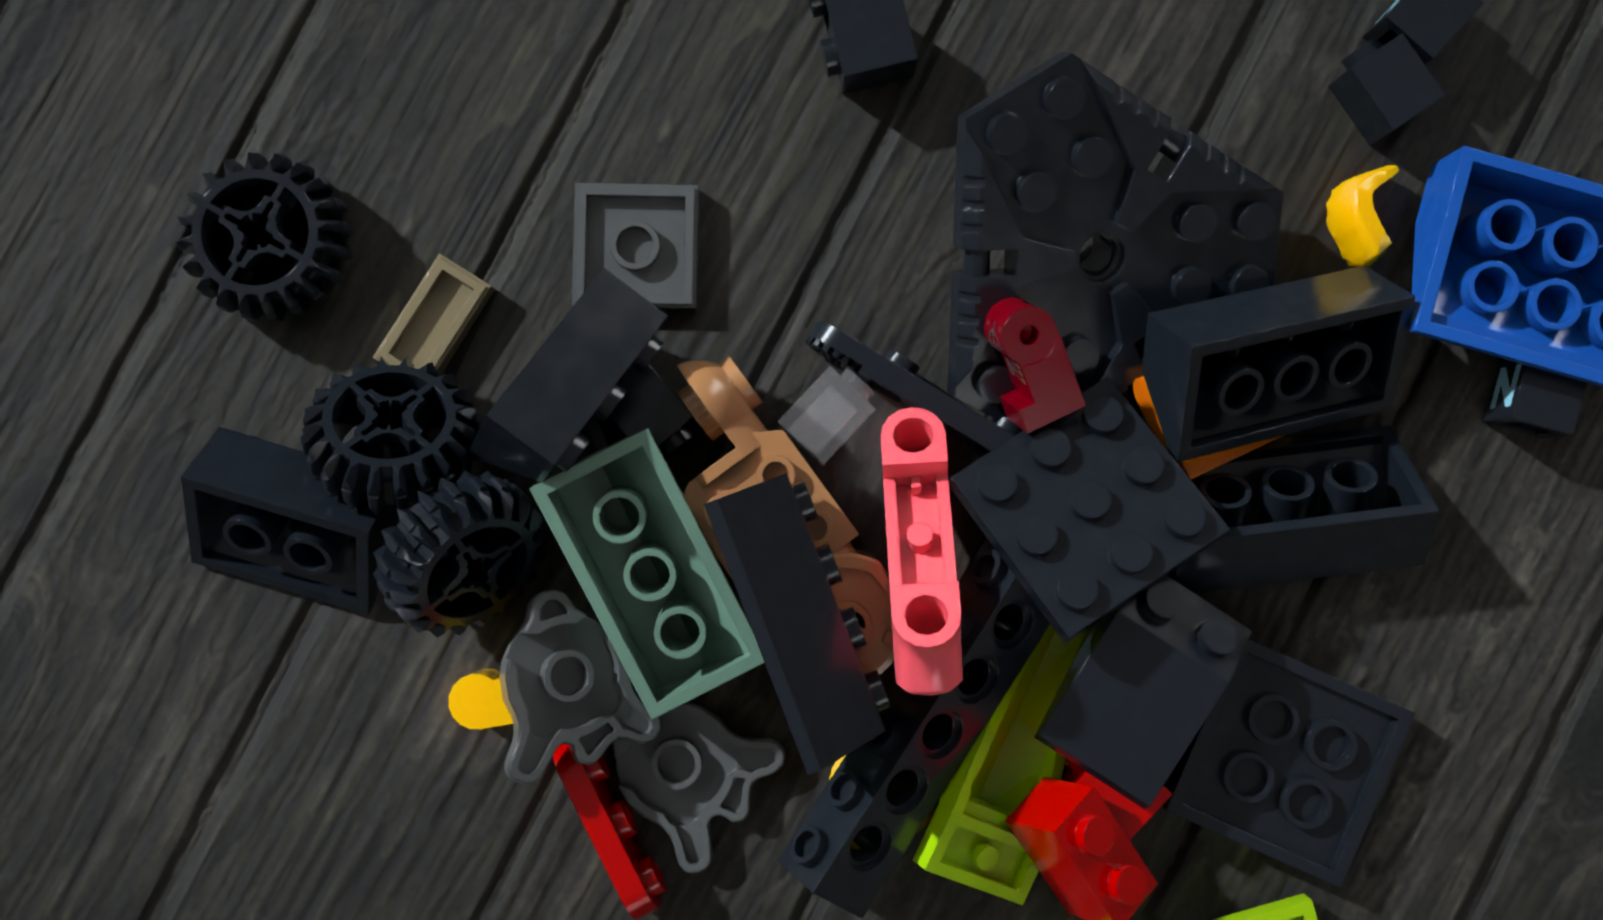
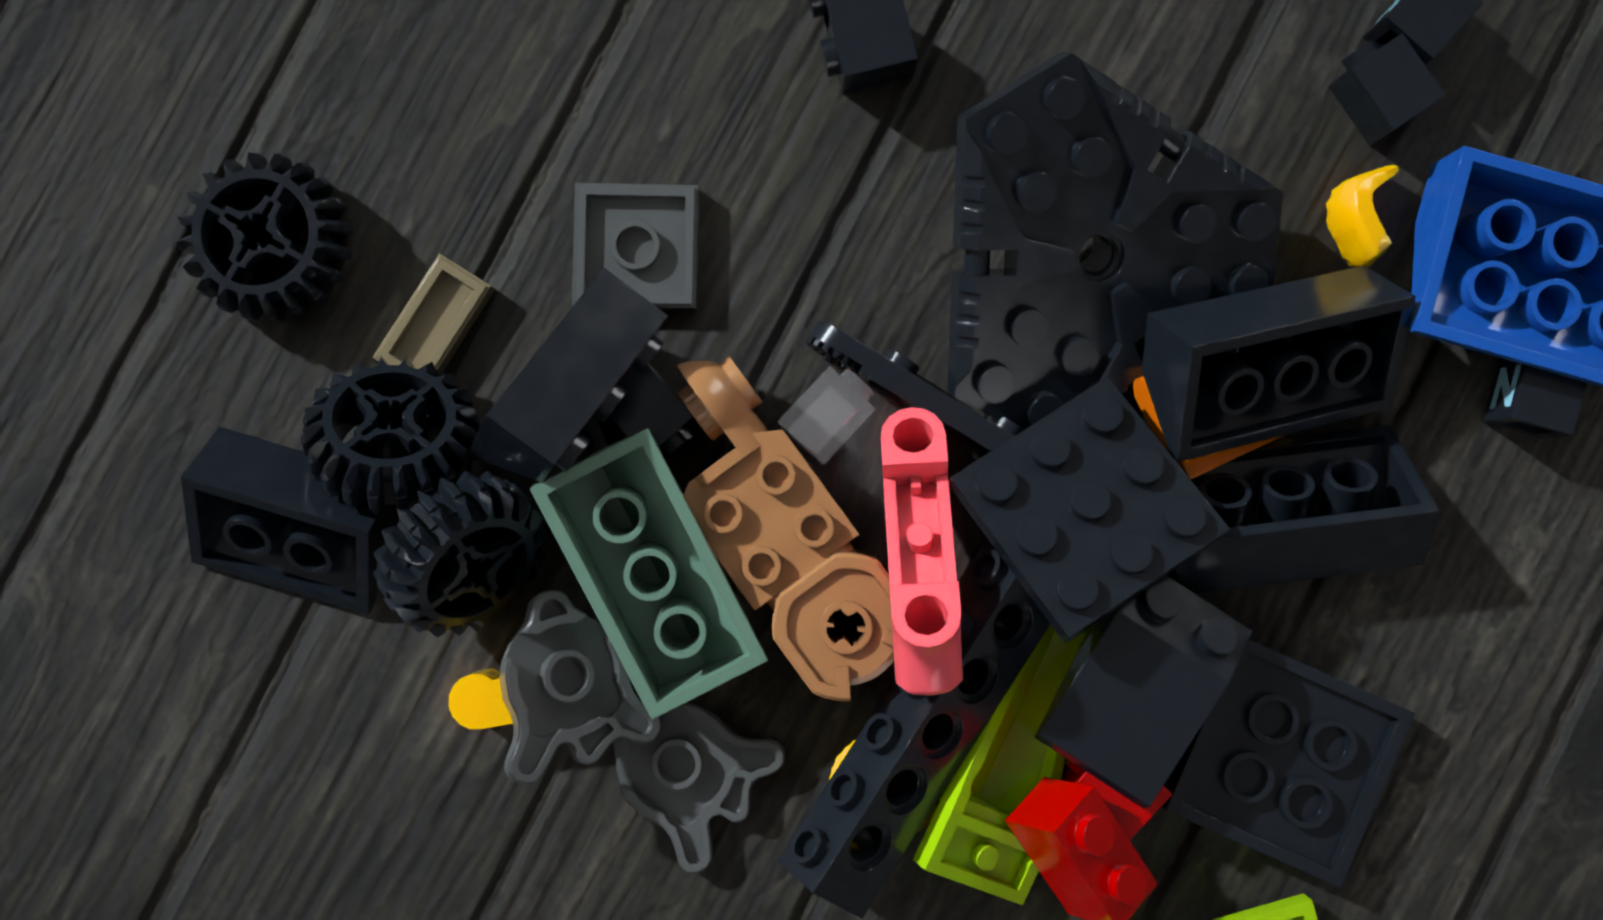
(612, 833): red plate -> none
(798, 619): black slope -> none
(1036, 364): dark red leg -> none

